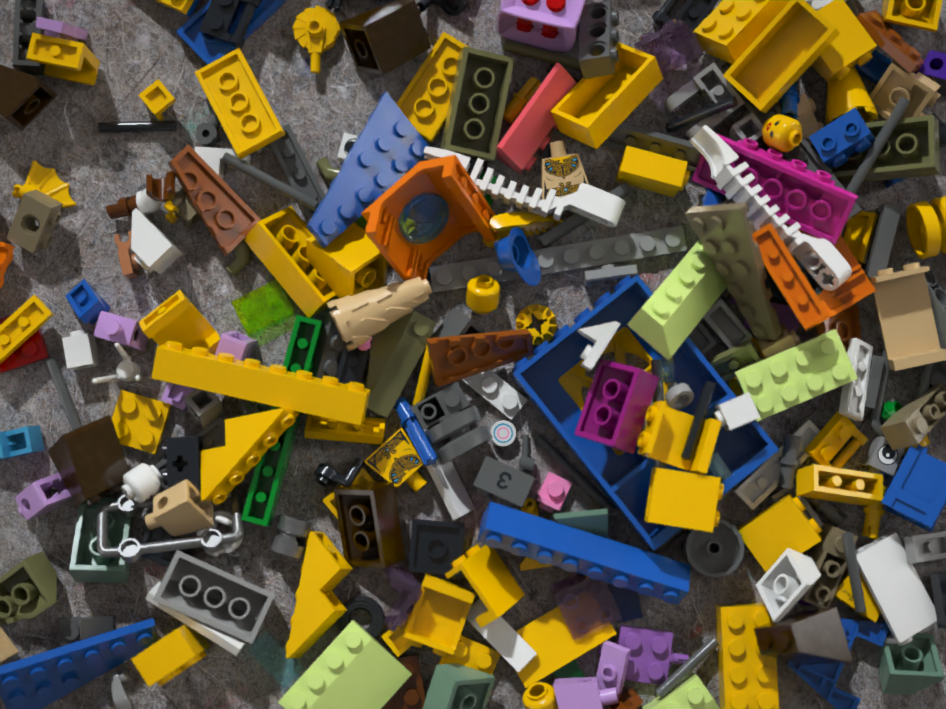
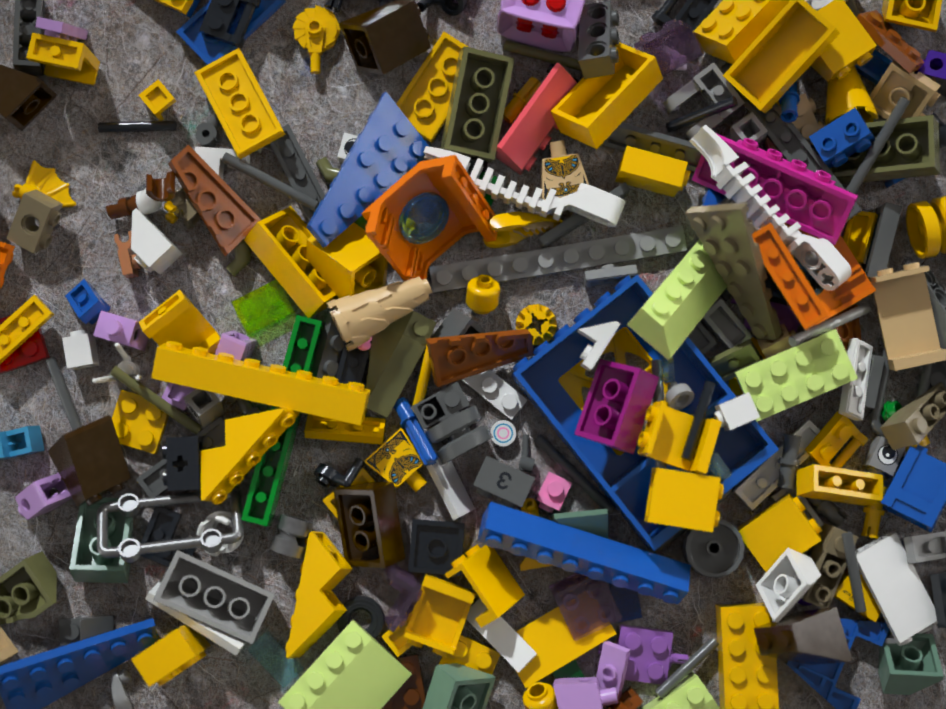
(142, 482): white head -> none
(156, 400): none -> olive bar
(180, 510): tan torso -> none
(517, 256): blue piece -> none
(782, 132): yellow head -> none
(829, 324): none -> light grey bar

